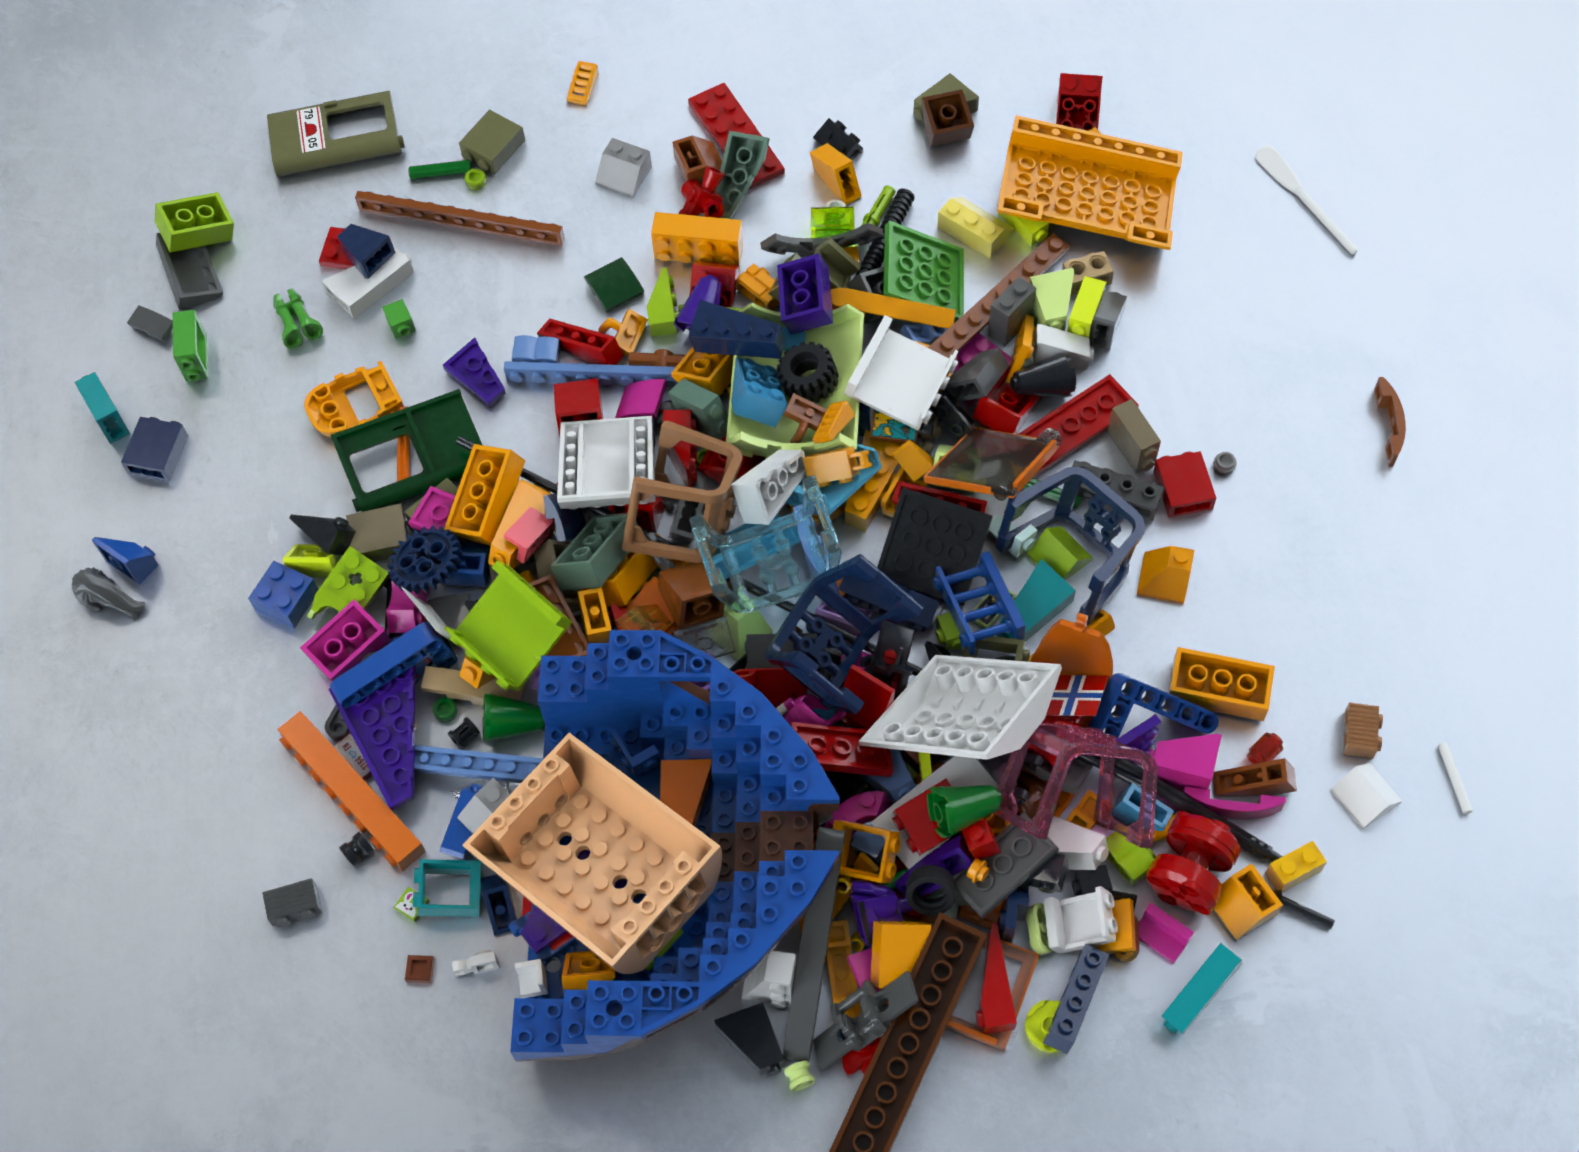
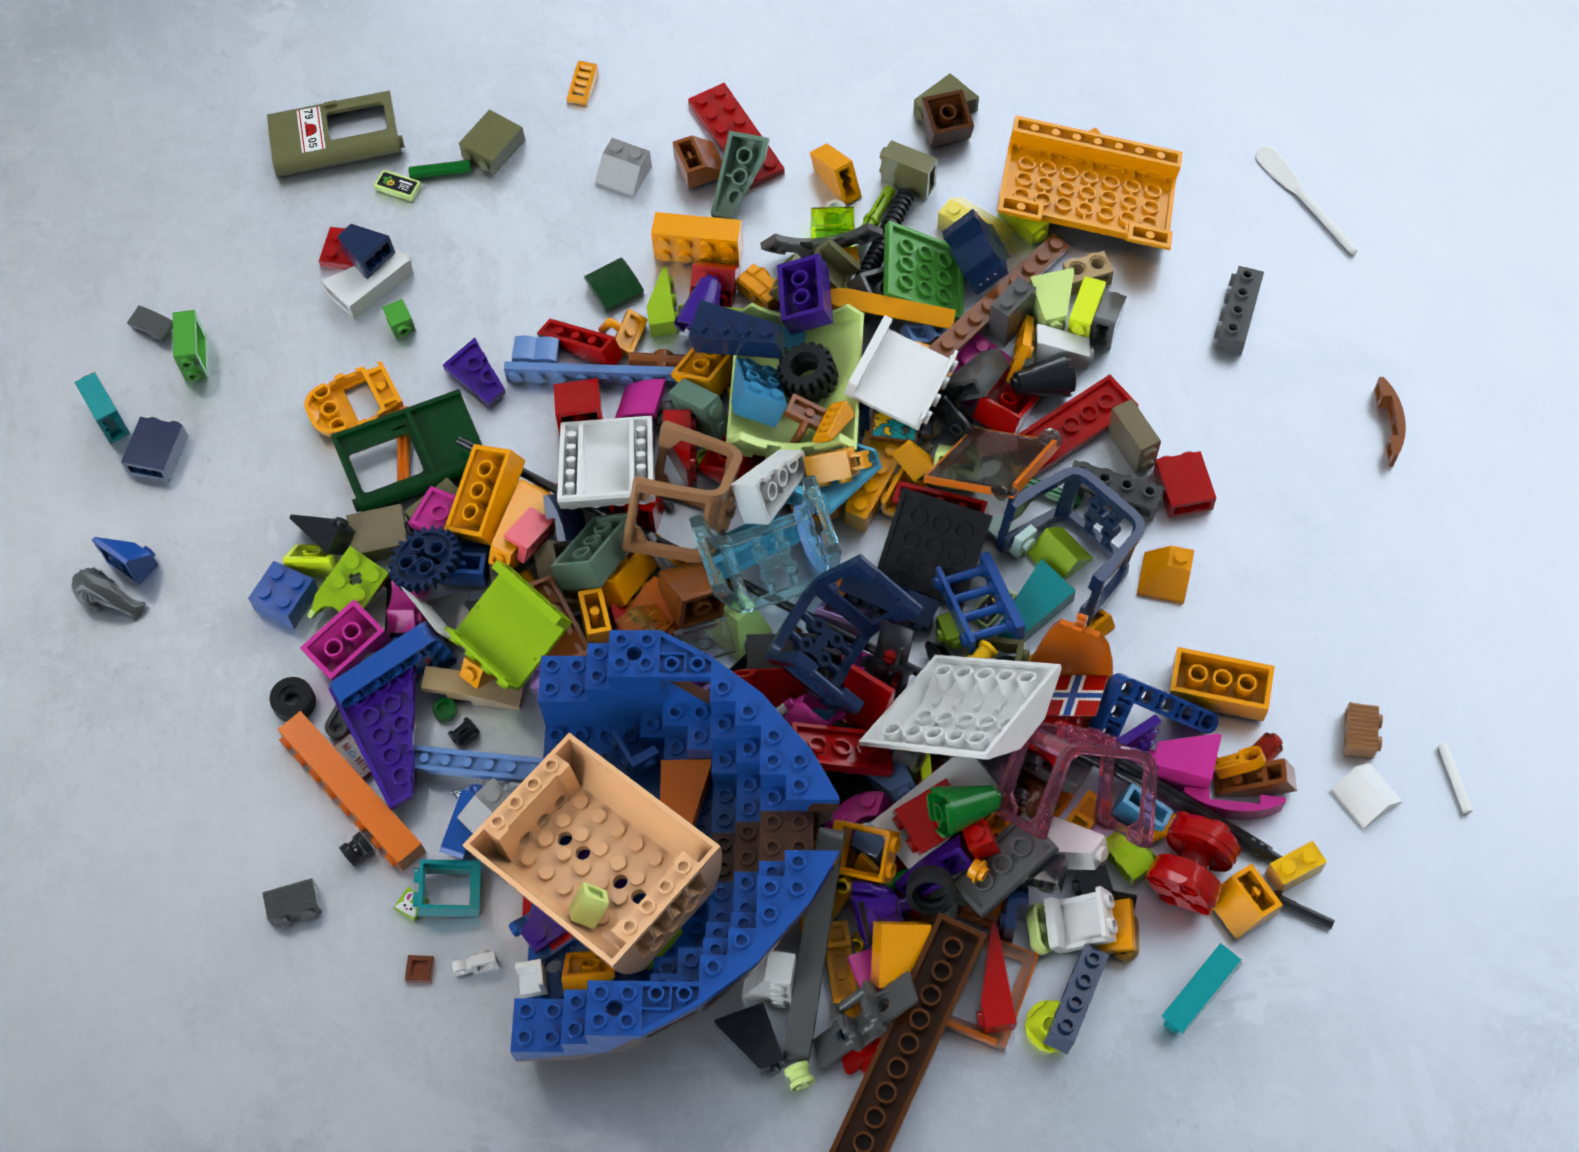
(189, 274): dark grey slope -> none
(193, 222): lime brick -> none
(286, 688): none -> black tyre
(291, 335): bright green piece -> none
(397, 185): none -> tile
(460, 218): dark orange plate -> none
(475, 179): lime tile -> none
(498, 903): dark blue slope -> none
(509, 718): green cone -> none
(588, 905): none -> yellowish green panel
(681, 526): dark grey brick -> none
(703, 197): red brick -> none
(837, 137): black bracket -> none
(908, 169): none -> olive brick
(909, 758): none -> dark grey bush
(977, 251): none -> dark blue slope
(984, 650): none -> yellow bush
(1079, 101): red slope -> none
(1163, 933): dark pink panel -> none
(1225, 462): light grey plate -> none
(1238, 762): none -> light orange piece
(1240, 309): none -> dark grey brick

